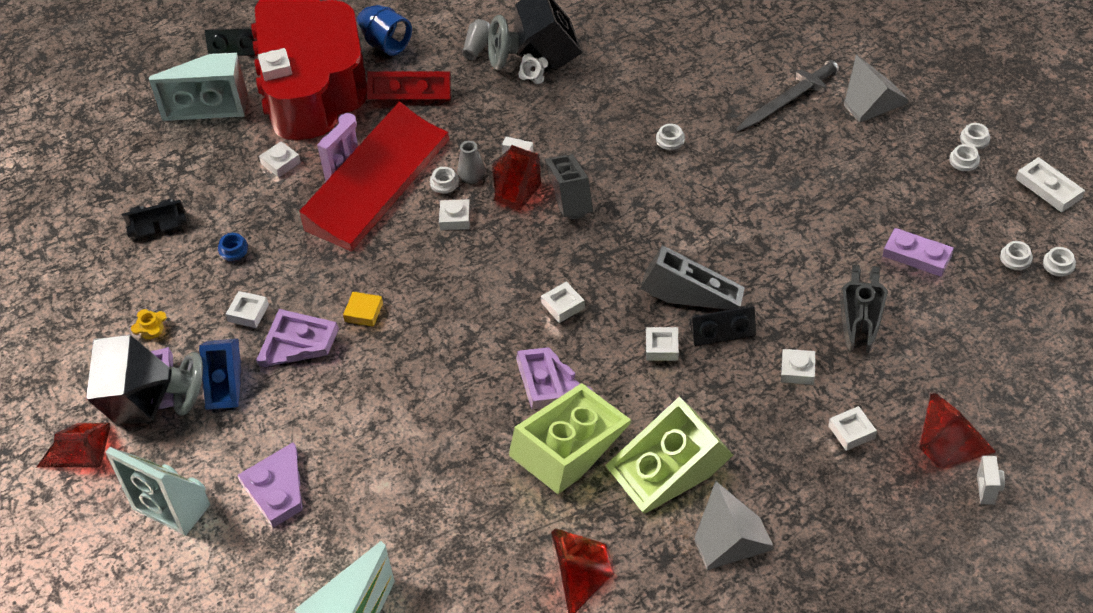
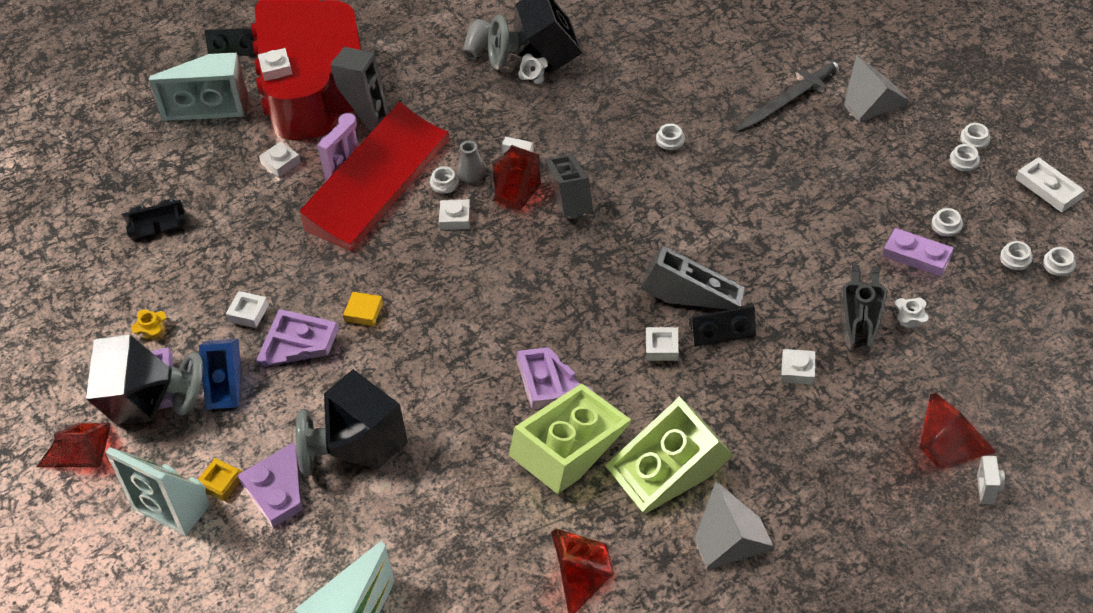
(220, 479): none -> yellow tile
(232, 247): blue plate -> none
(360, 84): none -> dark grey slope
(360, 426): none -> black piece
(379, 24): blue helmet -> none
(408, 85): red plate -> none
(563, 302): white plate -> none
(852, 428): white plate -> none
(911, 312): none -> white plate
(947, 222): none -> white plate

